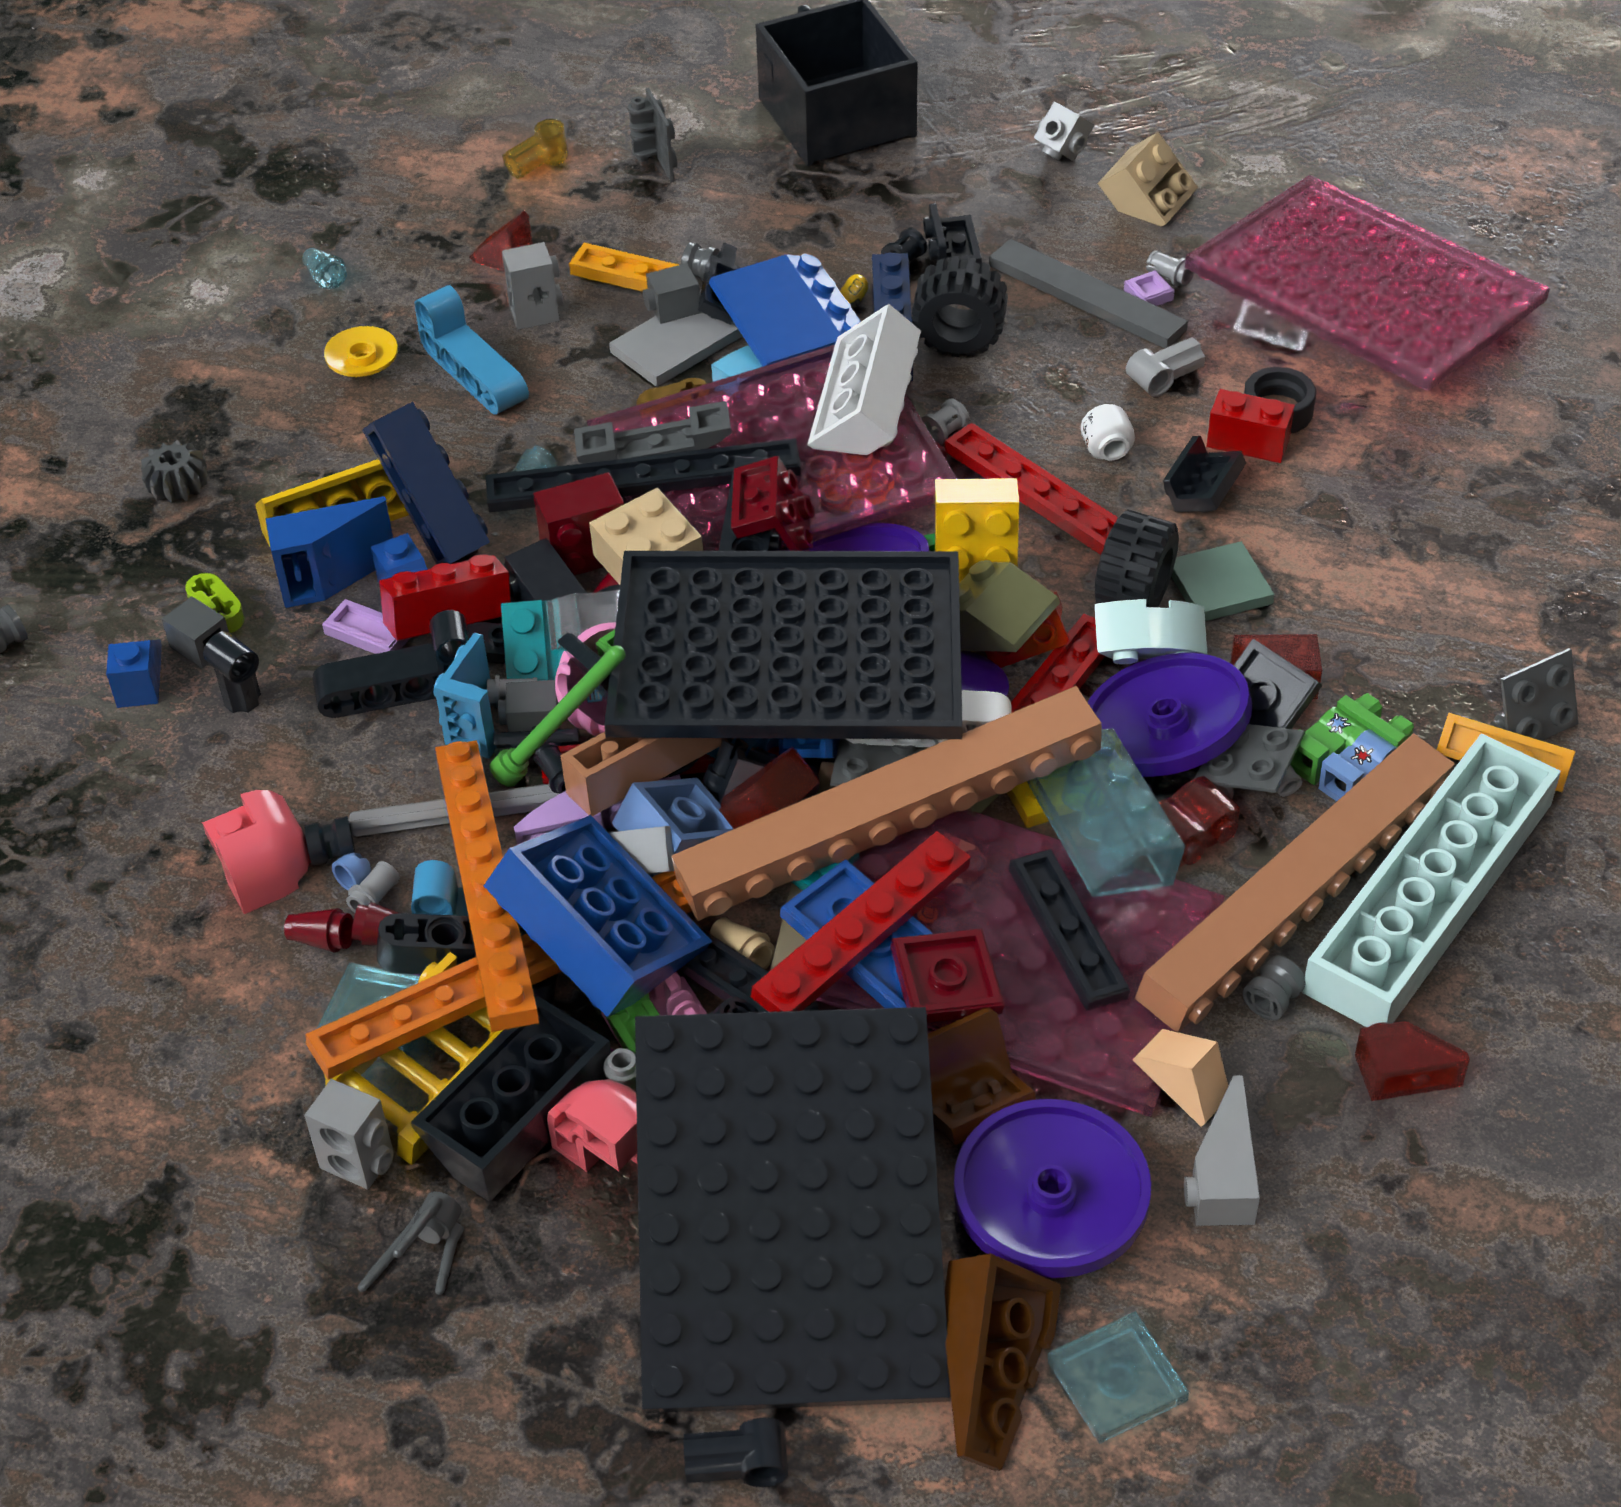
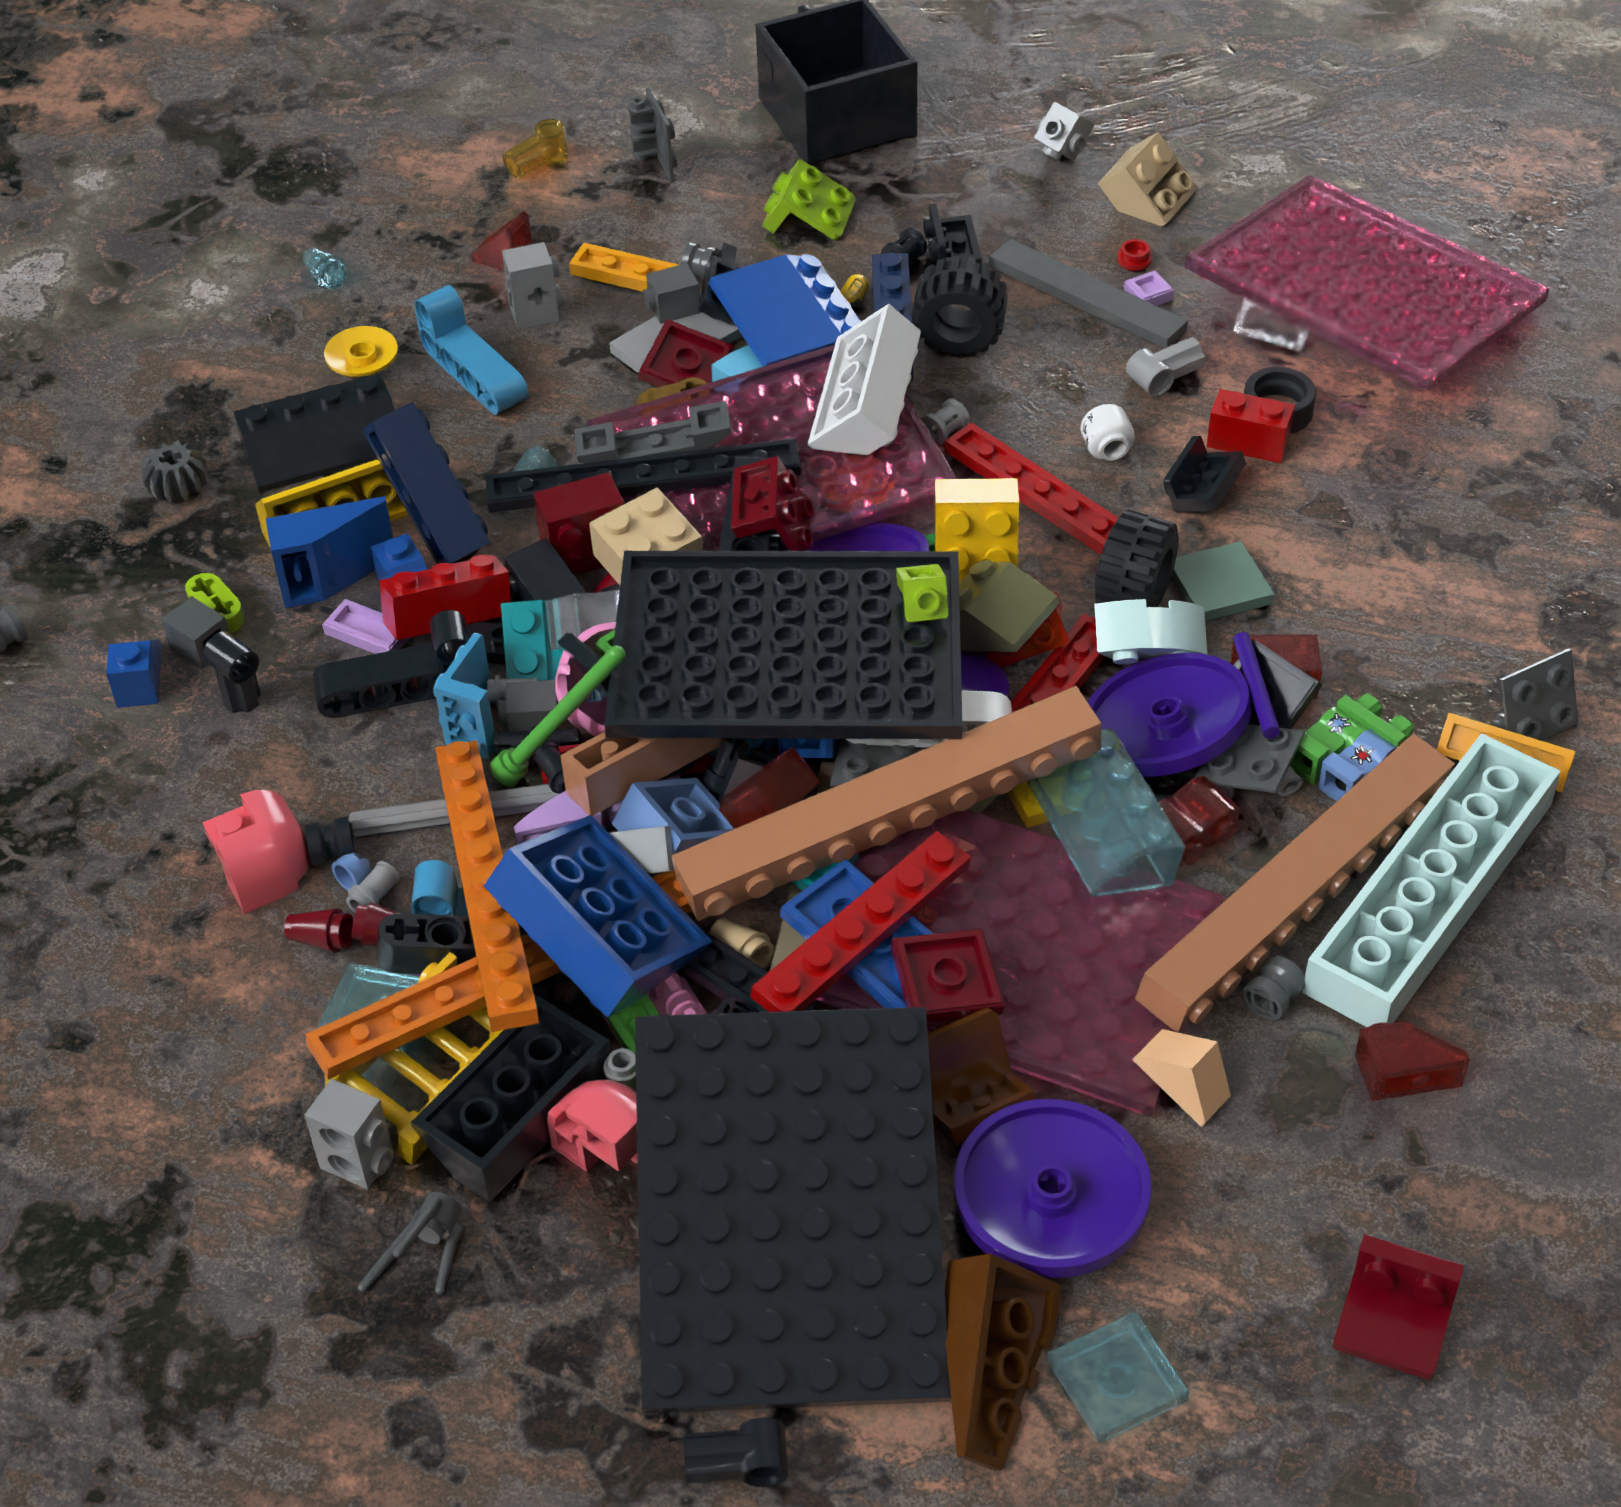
(312, 431): none -> black slope
(681, 354): none -> dark red tile
(810, 198): none -> lime bracket
(923, 592): none -> lime bracket
(1069, 930): black tile -> none
(1134, 255): none -> red plate
(1169, 268): light grey pin -> none
(1224, 1169): light grey slope -> none
(1256, 685): none -> dark purple bar
(1398, 1307): none -> dark red bracket

